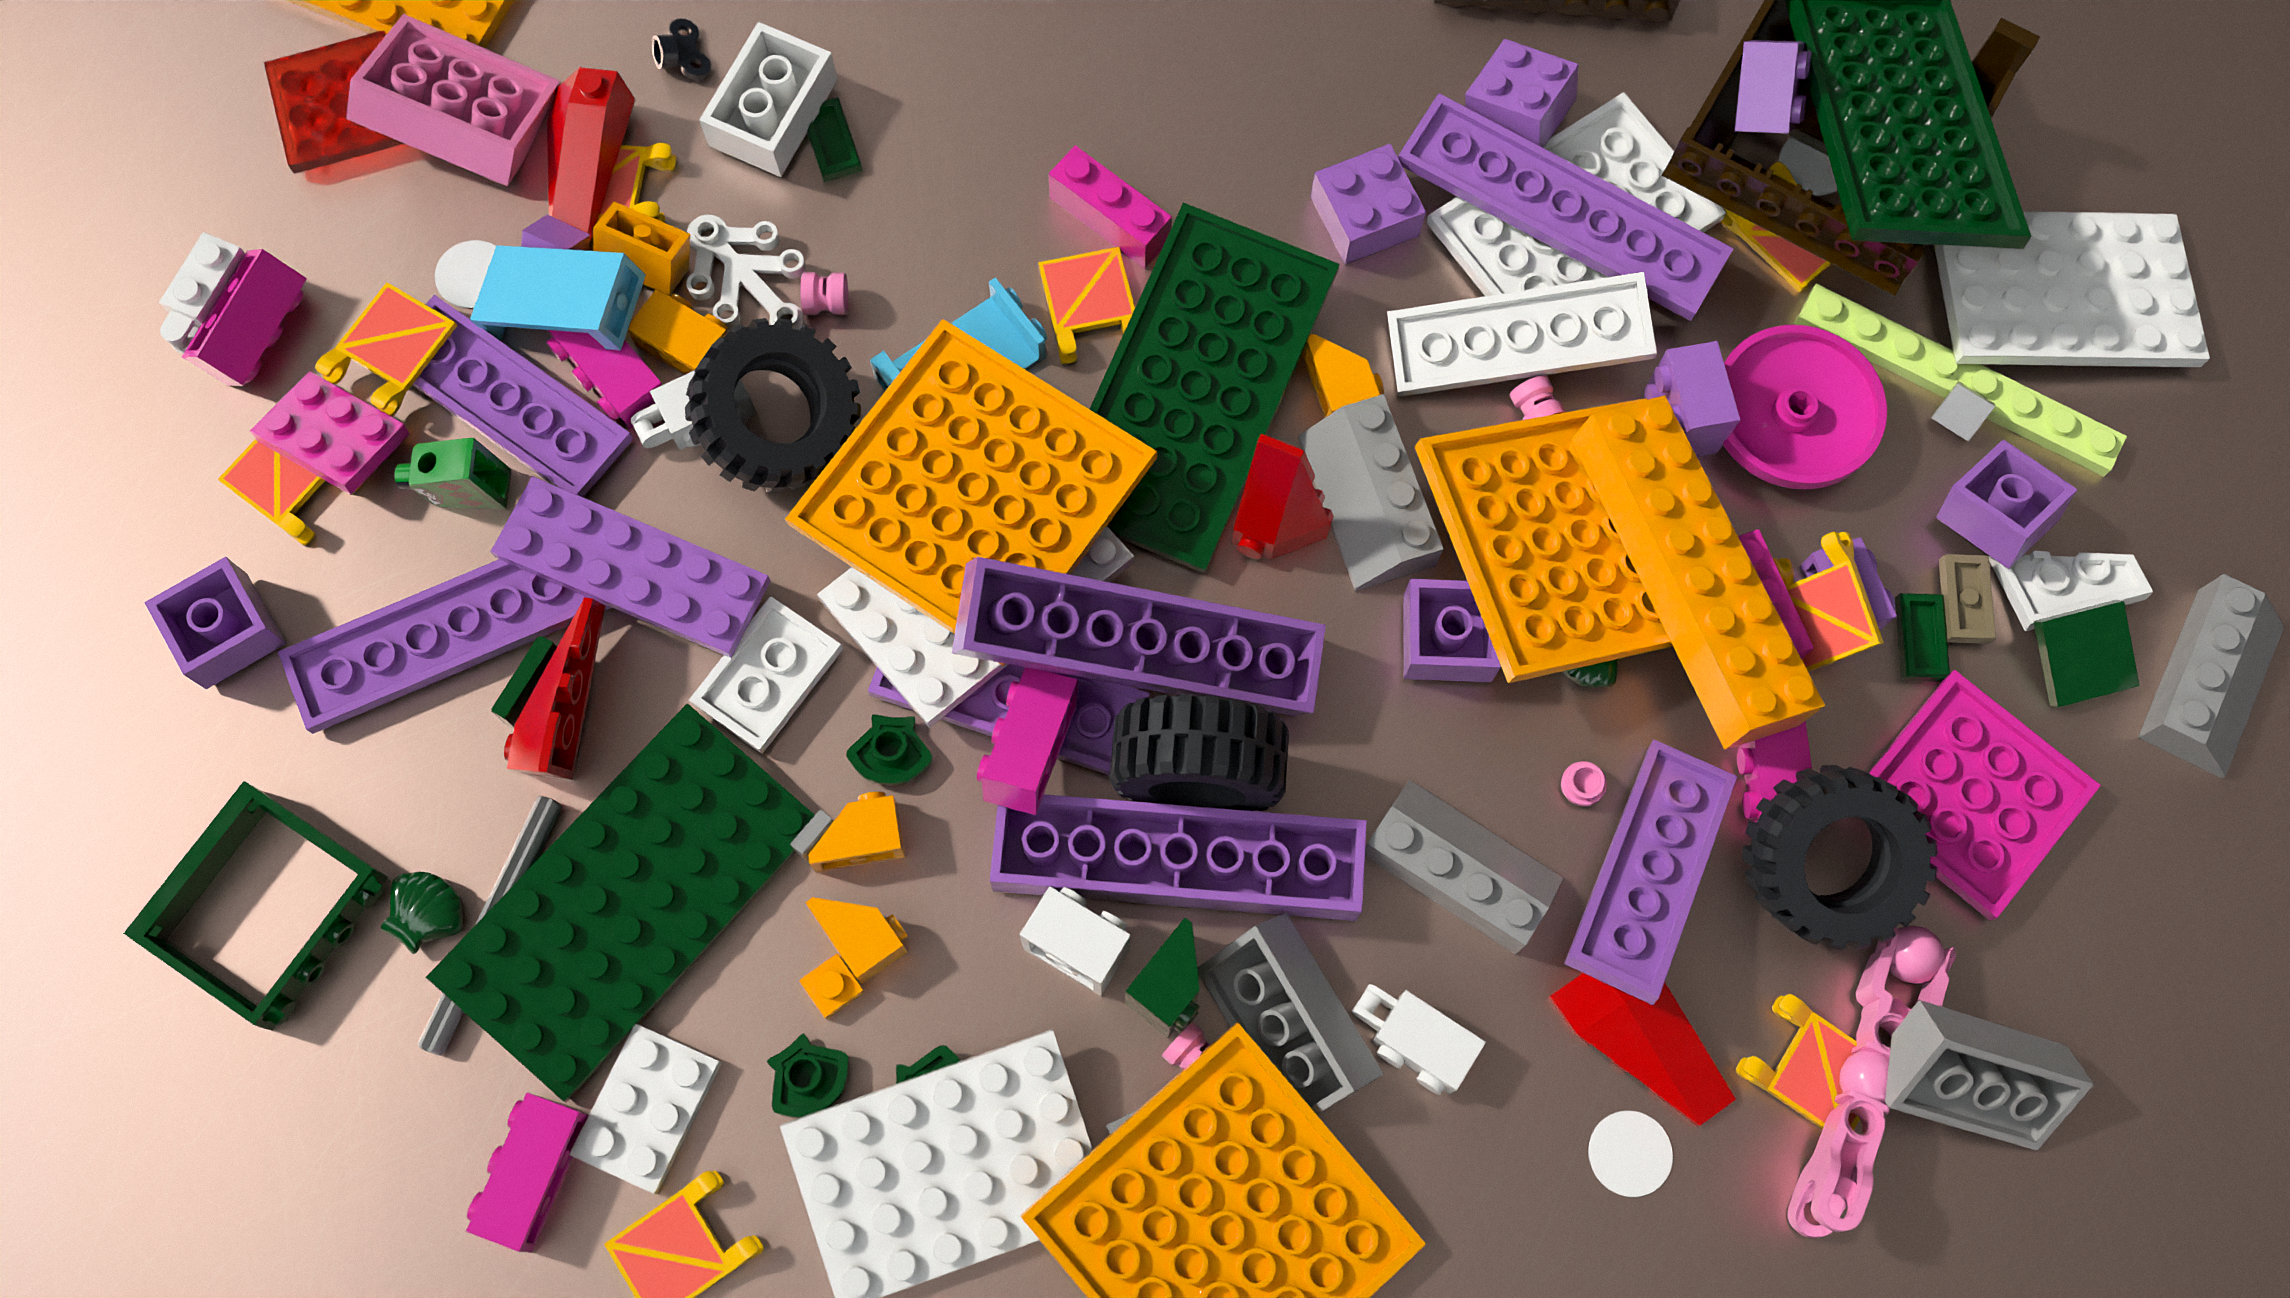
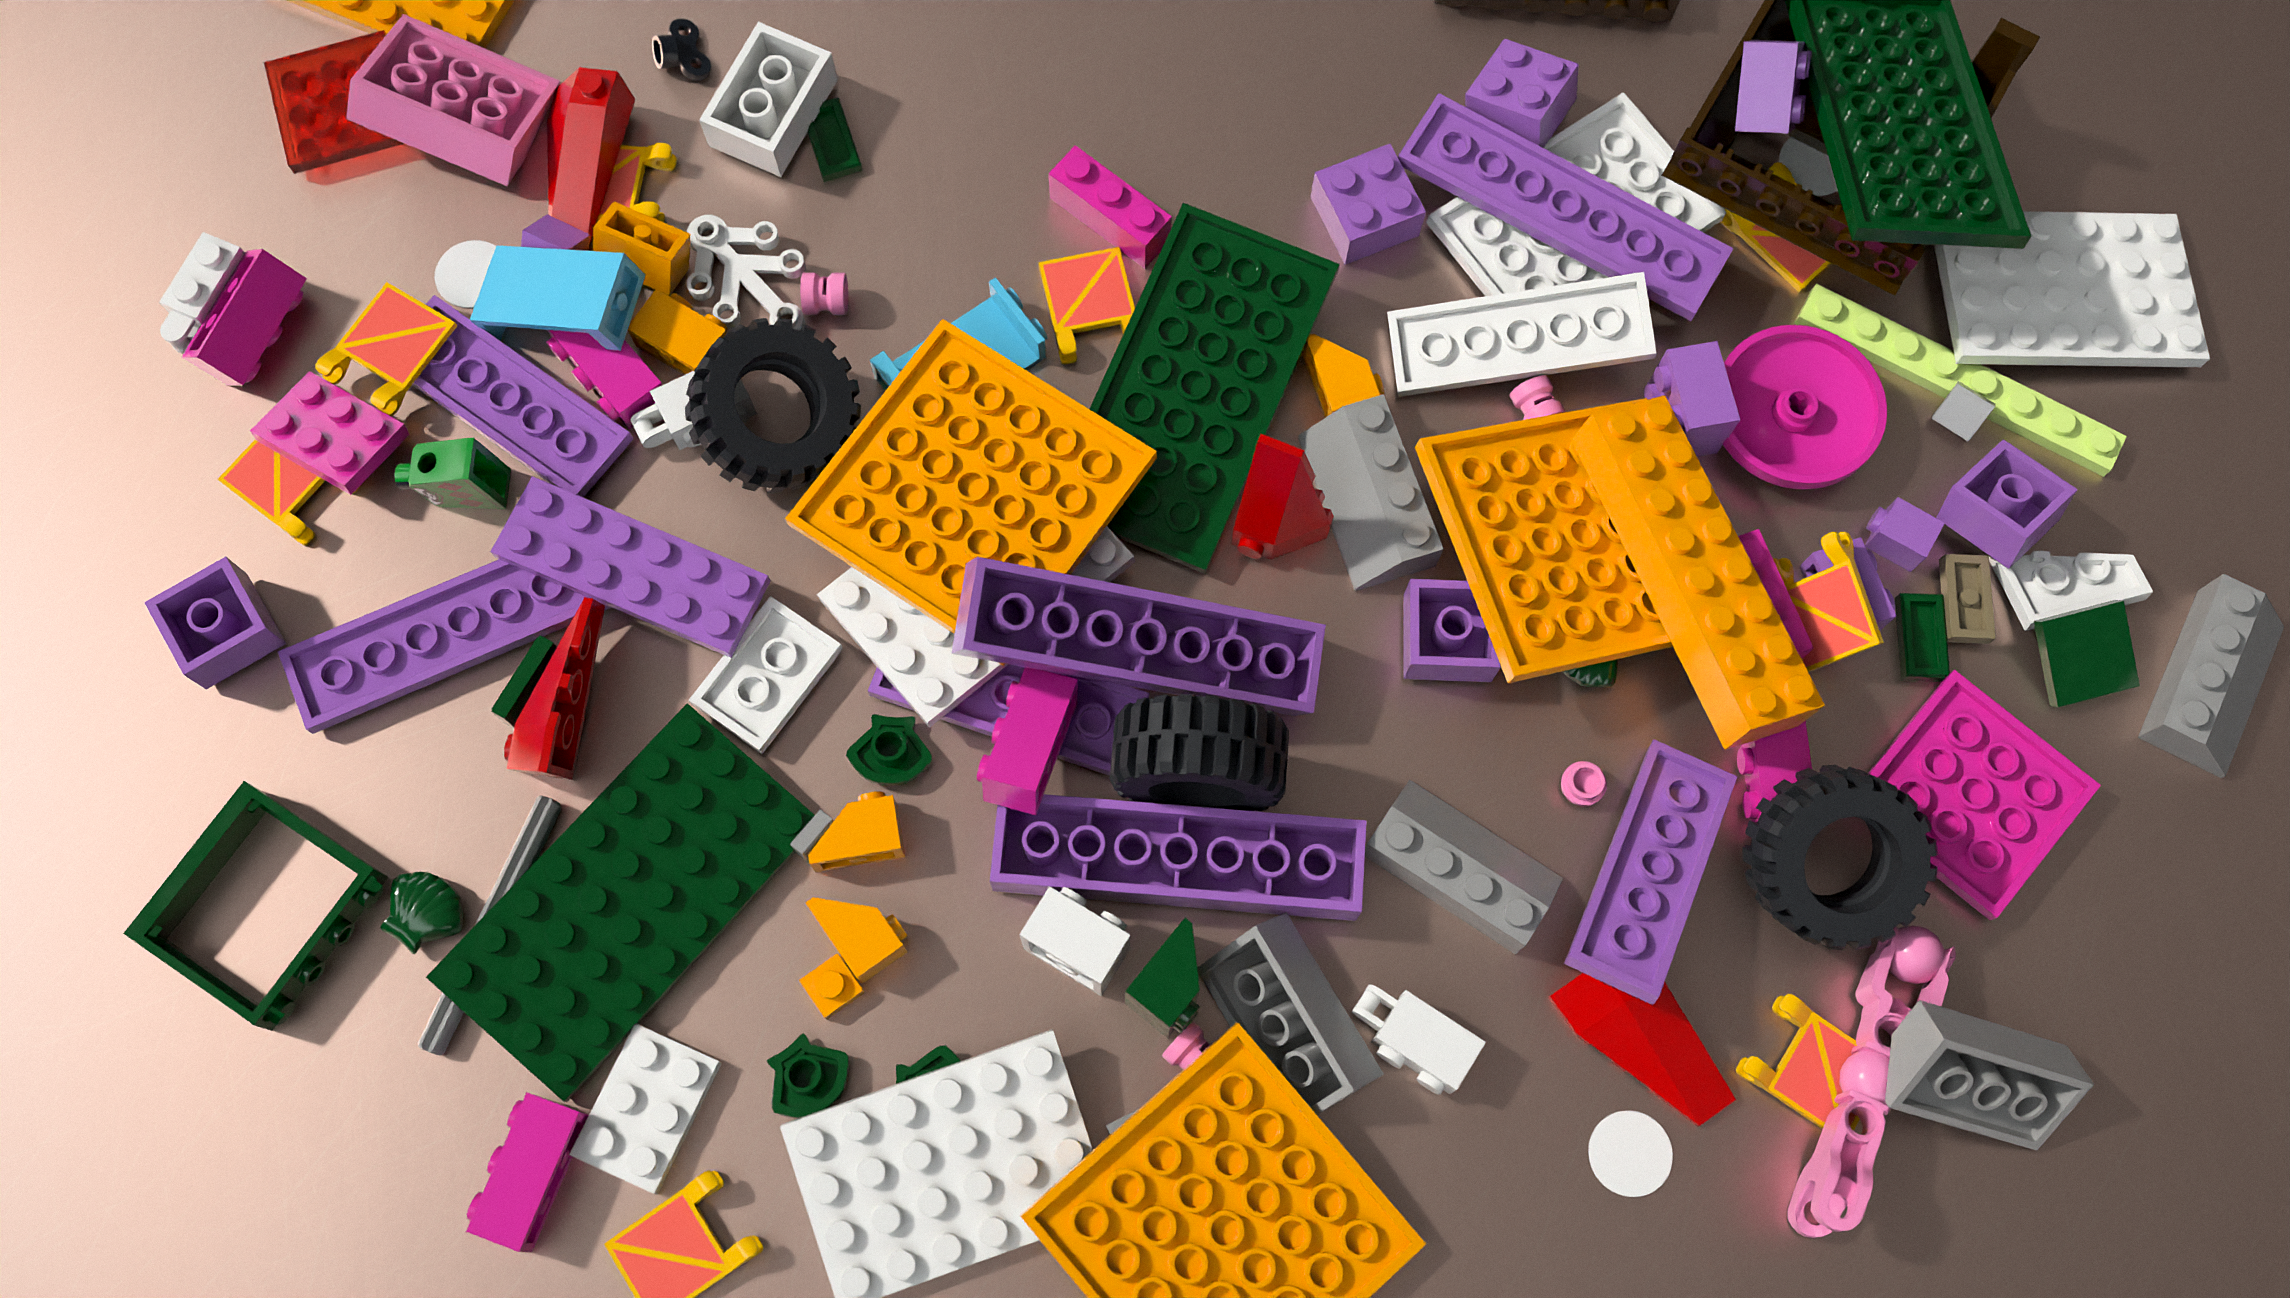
(1903, 533): none -> medium lavender brick

